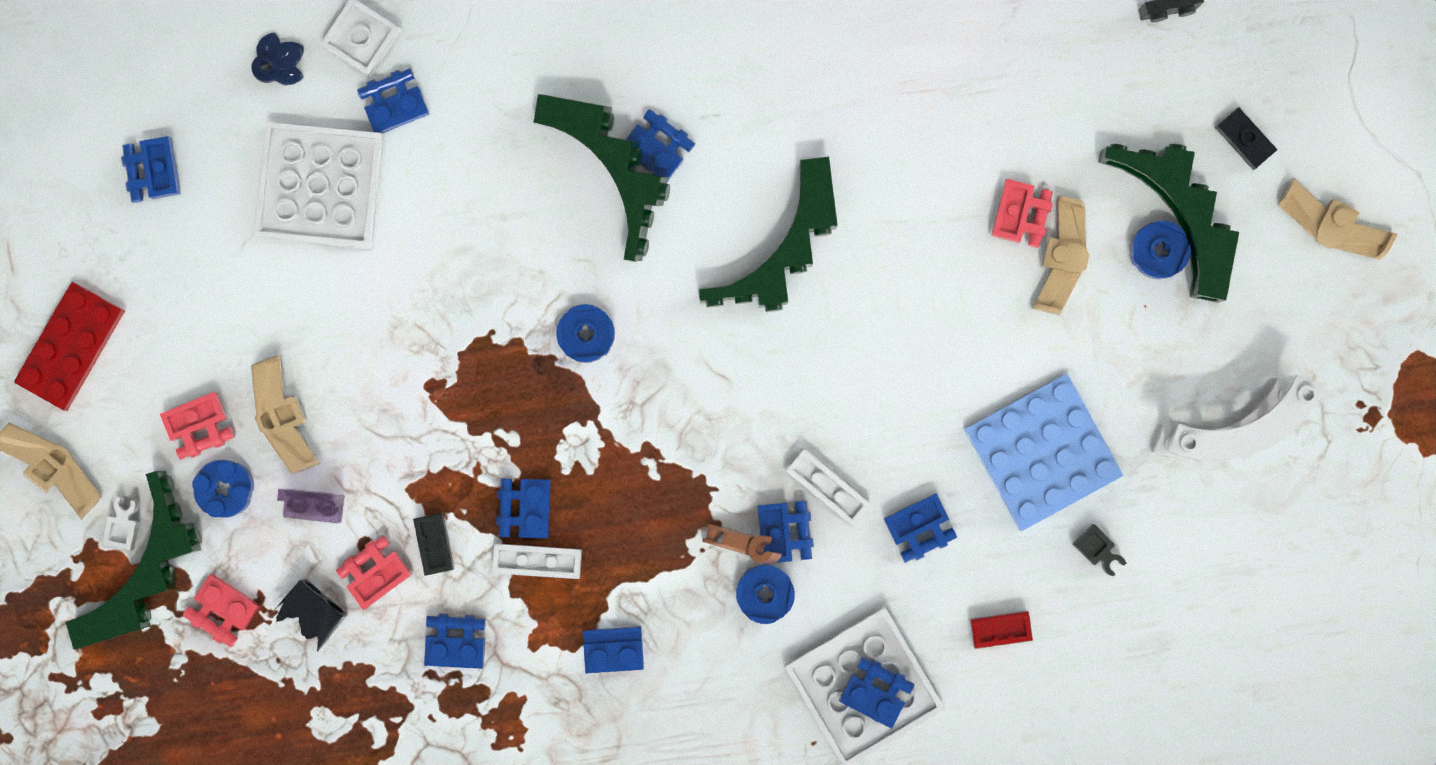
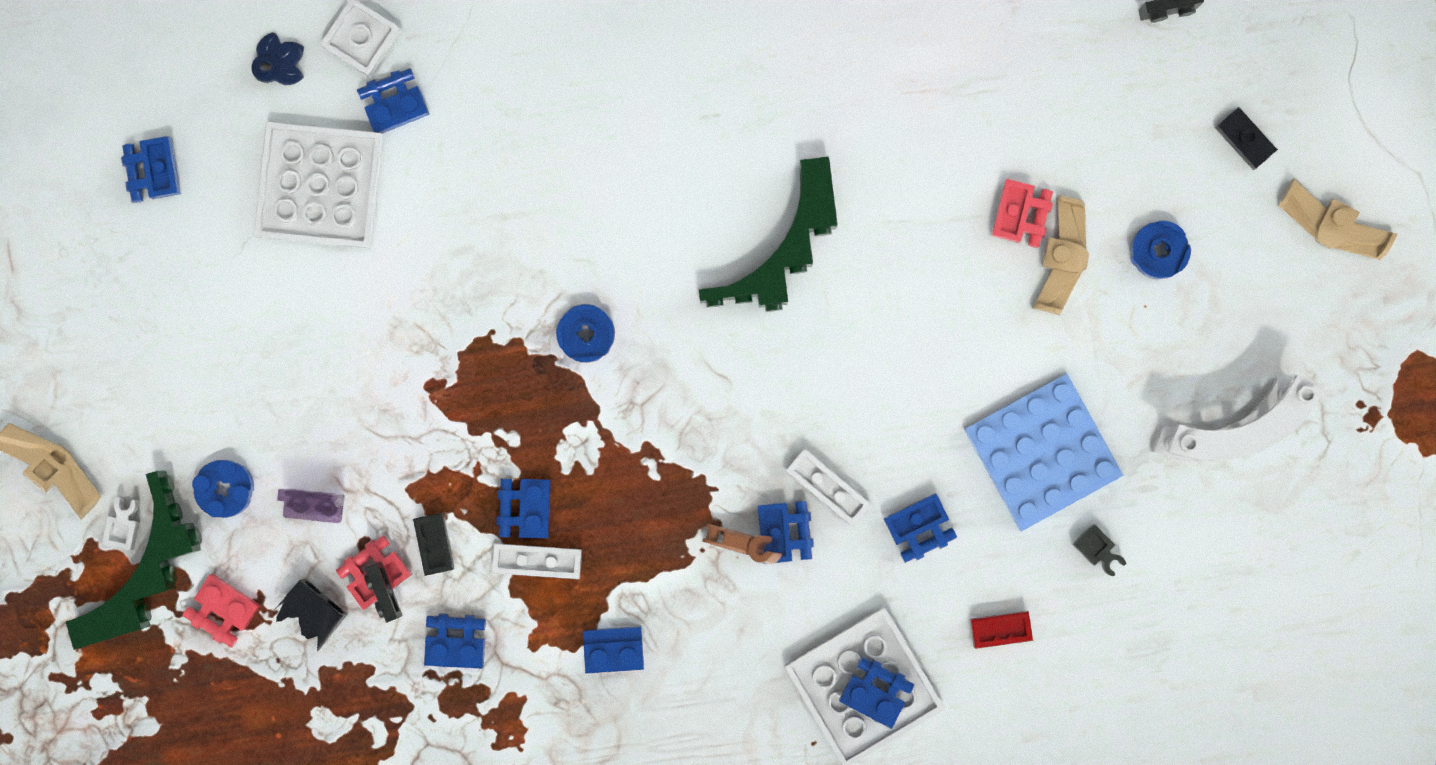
(69, 346): red plate -> none
(193, 417): coral plate -> none
(280, 416): tan plate -> none
(387, 604): none -> pearl dark grey plate
(638, 190): dark green arch -> none
(655, 155): blue plate -> none
(775, 607): blue plate -> none
(1193, 207): dark green arch -> none

